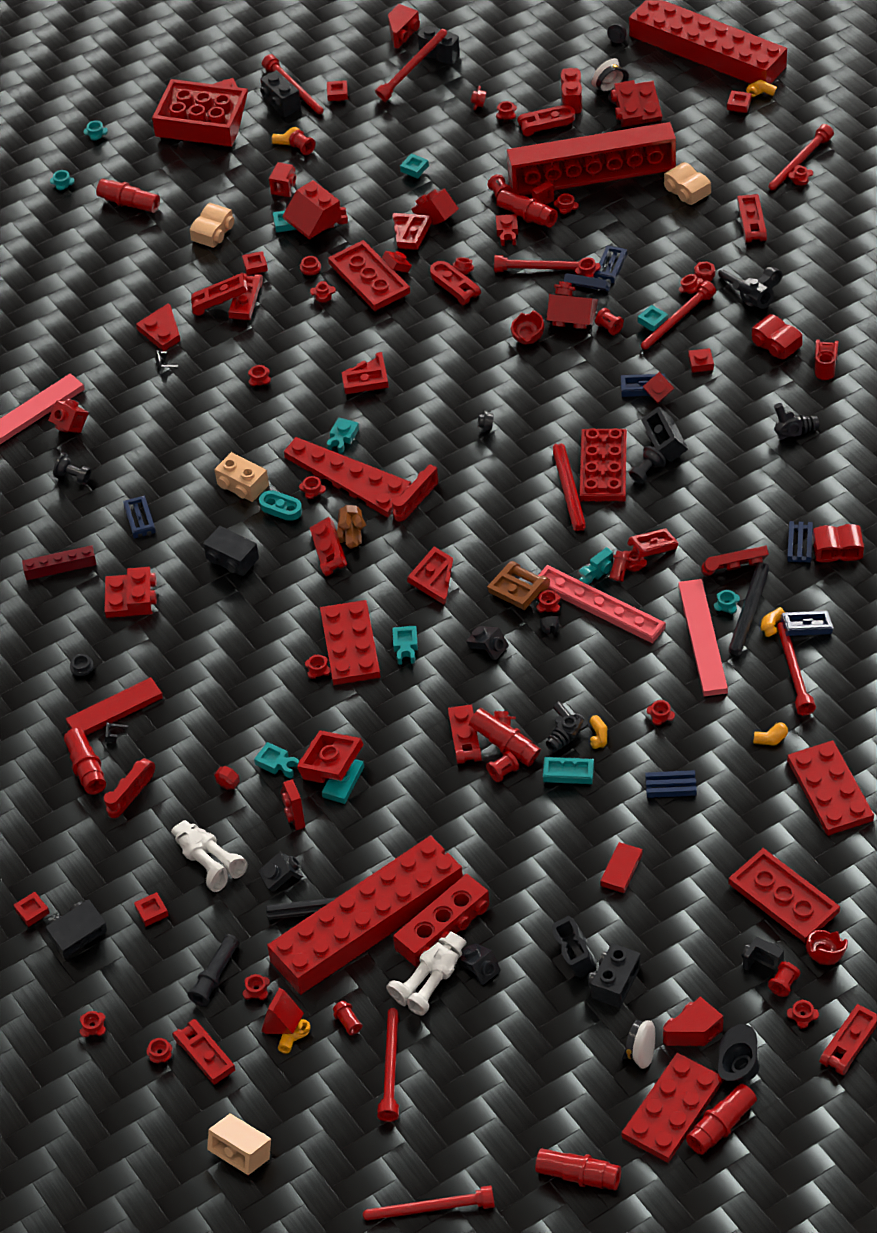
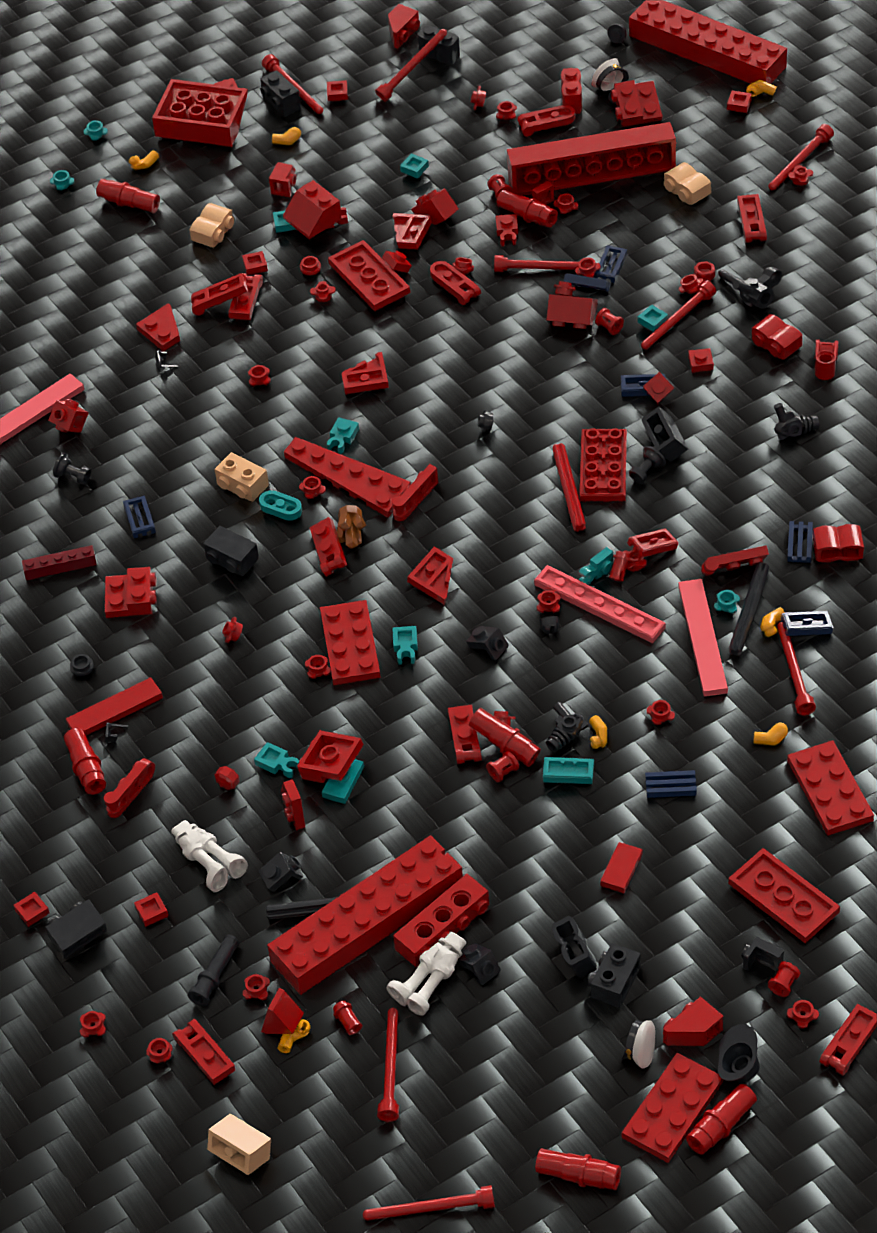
(147, 162): none -> light orange arm
(232, 630): none -> red plate
(304, 143): red bush -> none
(515, 590): dark orange plate -> none
(527, 328): red hair -> none
(826, 947): red hair -> none

